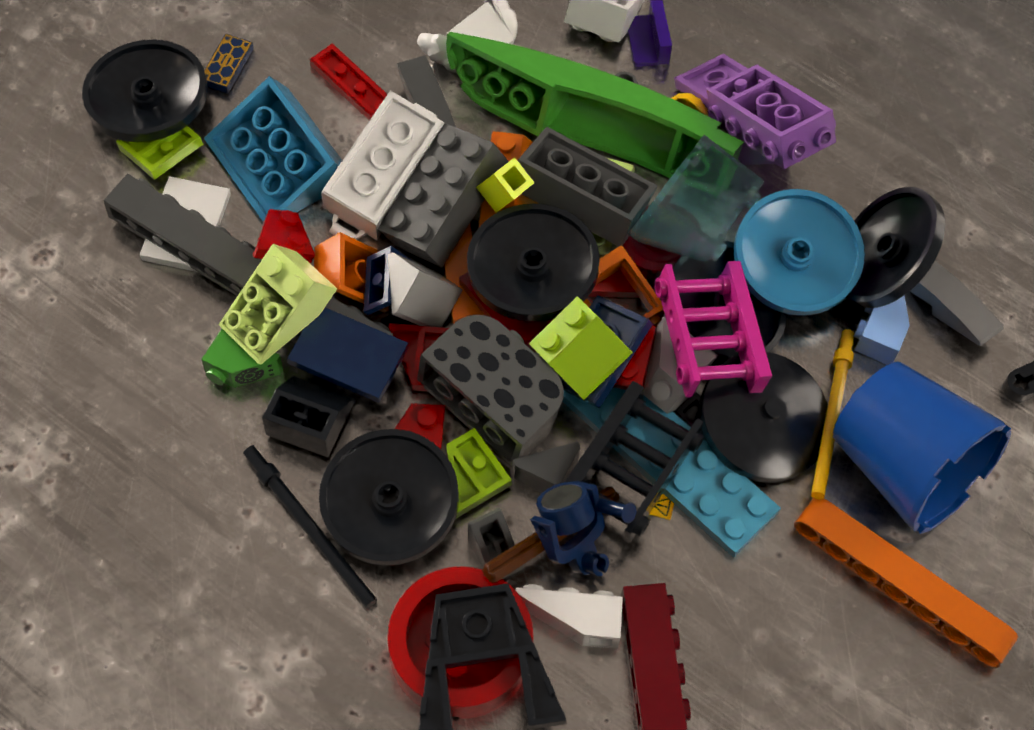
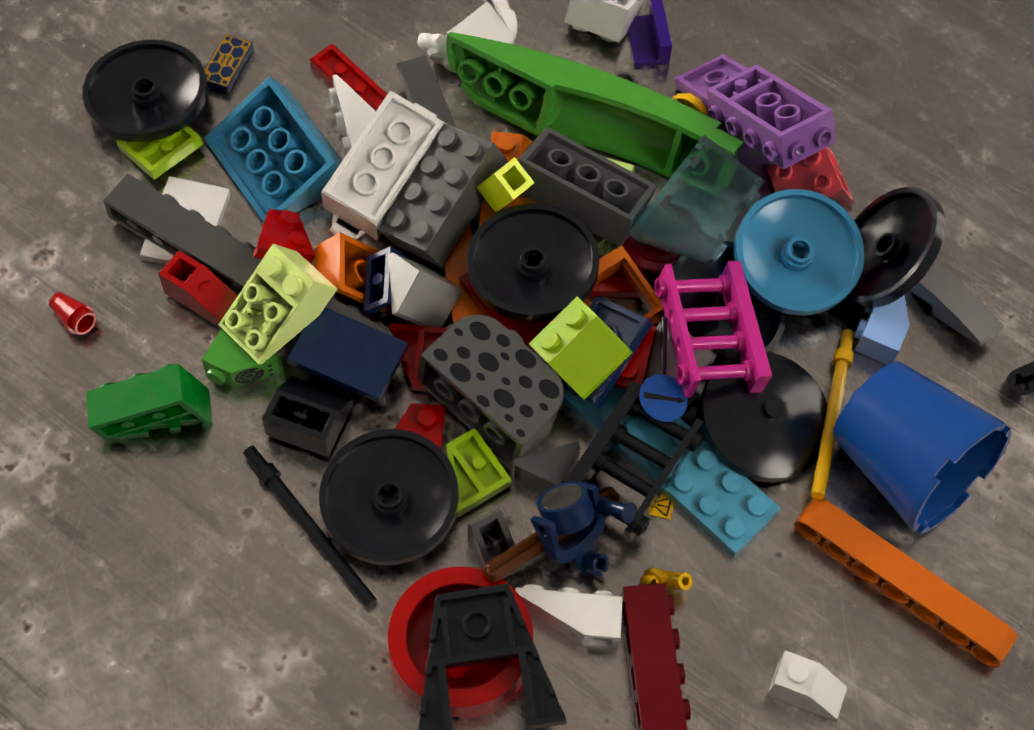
(74, 314): none -> red cone
(148, 401): none -> green wedge
(196, 287): none -> red slope
(352, 114): none -> white slope
(661, 394): none -> blue piece
(673, 580): none -> yellow arm
(807, 686): none -> white slope
(815, 173): none -> coral bracket

